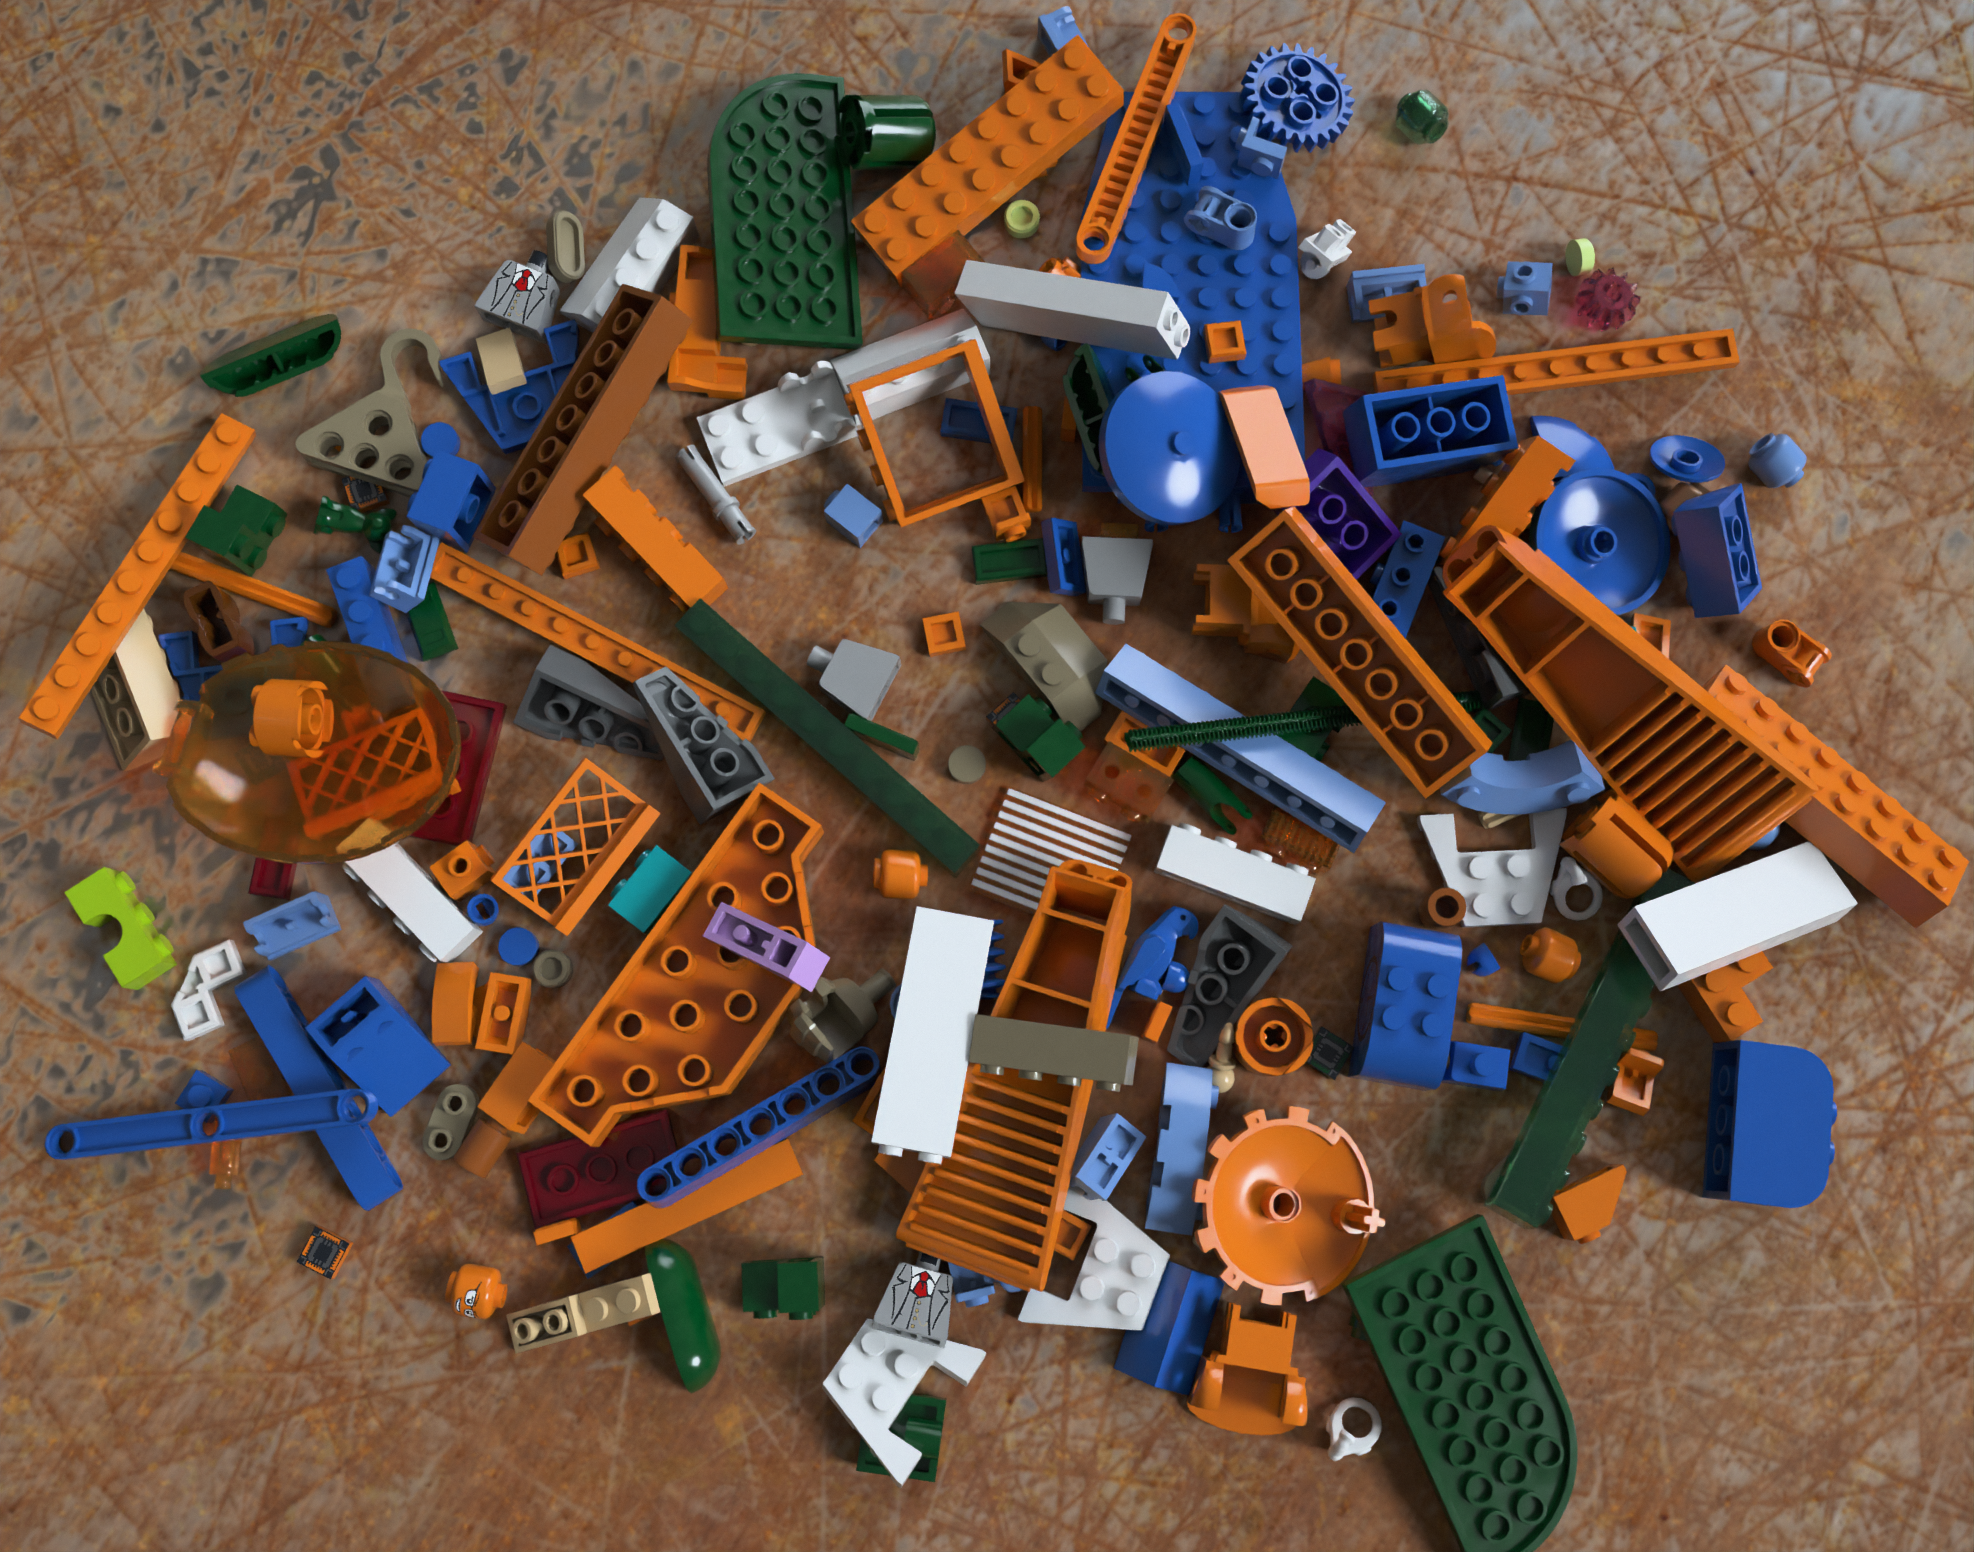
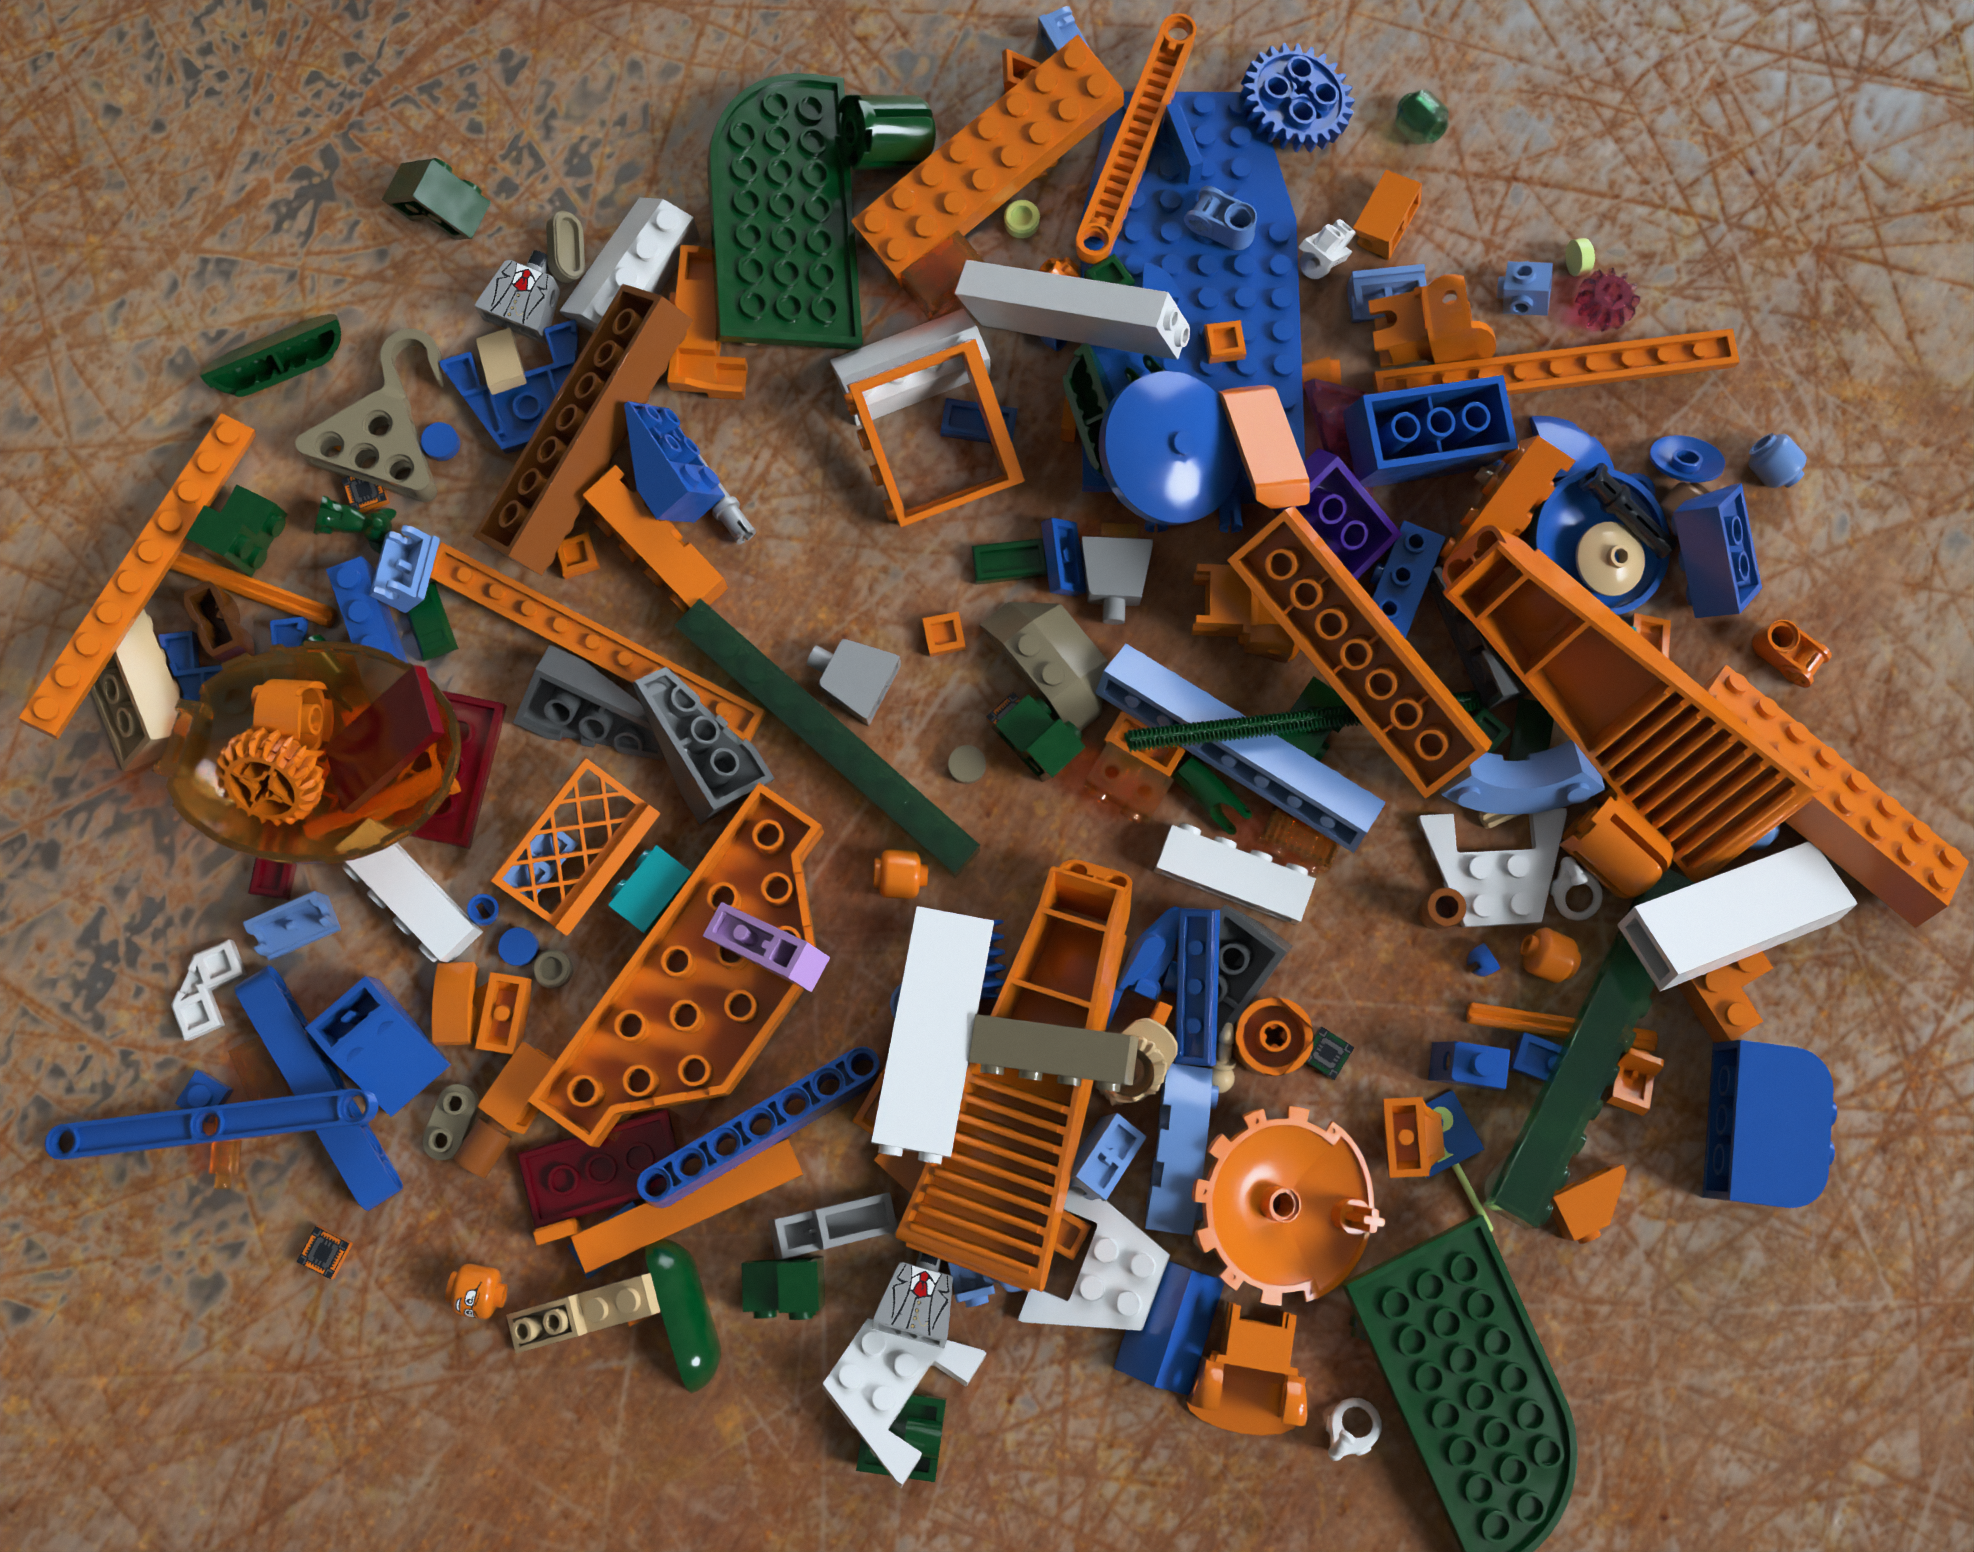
(141, 951): lime arch -> none
(269, 776): none -> orange gear
(384, 739): none -> dark red tile
(434, 193): none -> dark green brick
(451, 500): blue brick -> none
(464, 870): orange brick -> none
(668, 465): none -> blue slope
(778, 425): white hinge -> none
(832, 1226): none -> light grey slope
(837, 1014): dark tan piece -> none
(852, 515): medium blue brick -> none
(883, 737): dark green tile -> none
(1006, 514): orange bracket -> none
(1031, 839): piece -> none
(1032, 459): orange axle -> none
(1110, 271): none -> dark green tile
(1154, 1057): none -> tan hair
(1197, 986): none -> blue tile
(1259, 154): medium blue bracket -> none
(1388, 213): none -> orange hinge
(1406, 1006): blue brick -> none
(1411, 1137): none -> orange slope
(1459, 1144): none -> blue piece
(1597, 561): none -> tan dish
(1616, 500): none -> black pin

